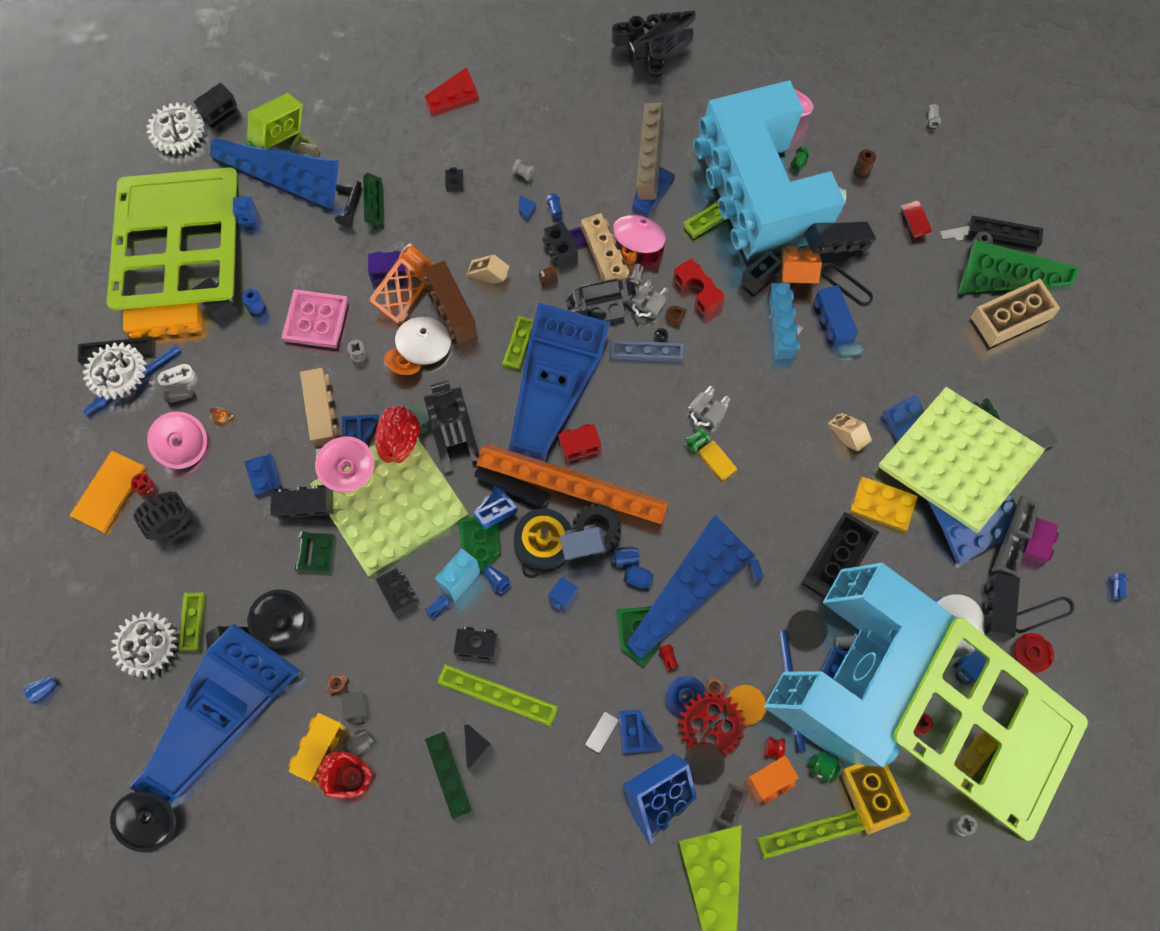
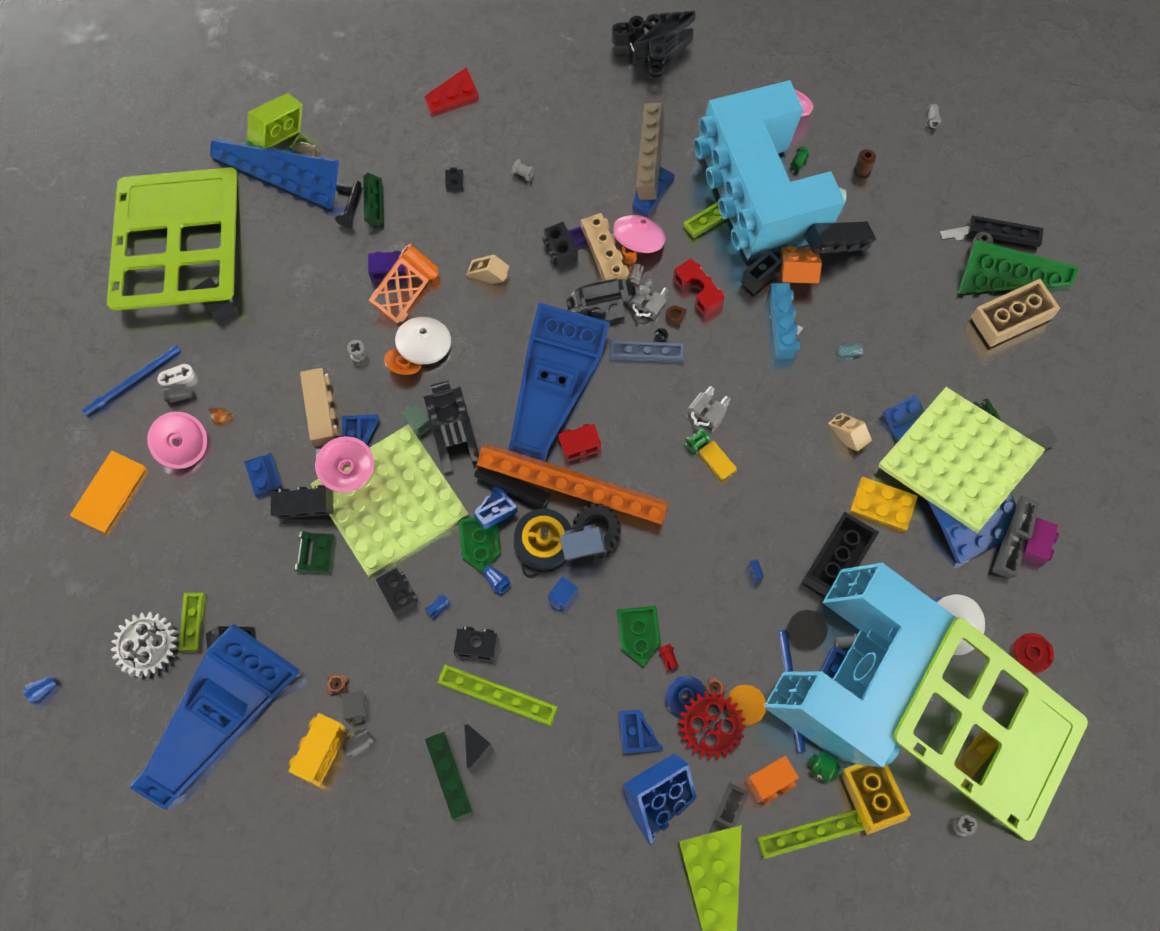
(114, 371): white gear -> none
(137, 830): black dish -> none
(140, 480): red wheel -> none
(144, 345): black tile -> none
(161, 515): black tyre -> none
(162, 320): light orange brick -> none
(188, 126): white gear -> none
(215, 103): black brick -> none
(244, 210): blue brick -> none
(253, 300): blue brick -> none
(267, 612): black dish -> none
(315, 318): bright pink plate -> none
(336, 773): red hair -> none
(396, 434): red hair -> none
(450, 303): reddish brown brick -> none
(458, 575): medium azure brick -> none
(518, 343): lime tile -> none
(526, 207): blue tile -> none
(548, 274): reddish brown tile -> none
(553, 201): blue pin -> none
(601, 732): white sticker -> none
(625, 556): blue brick -> none
(638, 576): blue brick -> none
(652, 260): dark red tile -> none
(705, 570): blue wing -> none
(705, 762): clear smoke tile -> none
(775, 747): red wheel -> none
(835, 315): blue brick -> none
(862, 303): black piece -> none
(916, 218): red slope -> none
(921, 729): red wheel -> none
(970, 666): blue brick -> none
(1002, 606): black brick -> none
(1050, 620): black piece -> none
(1119, 585): blue pin -> none

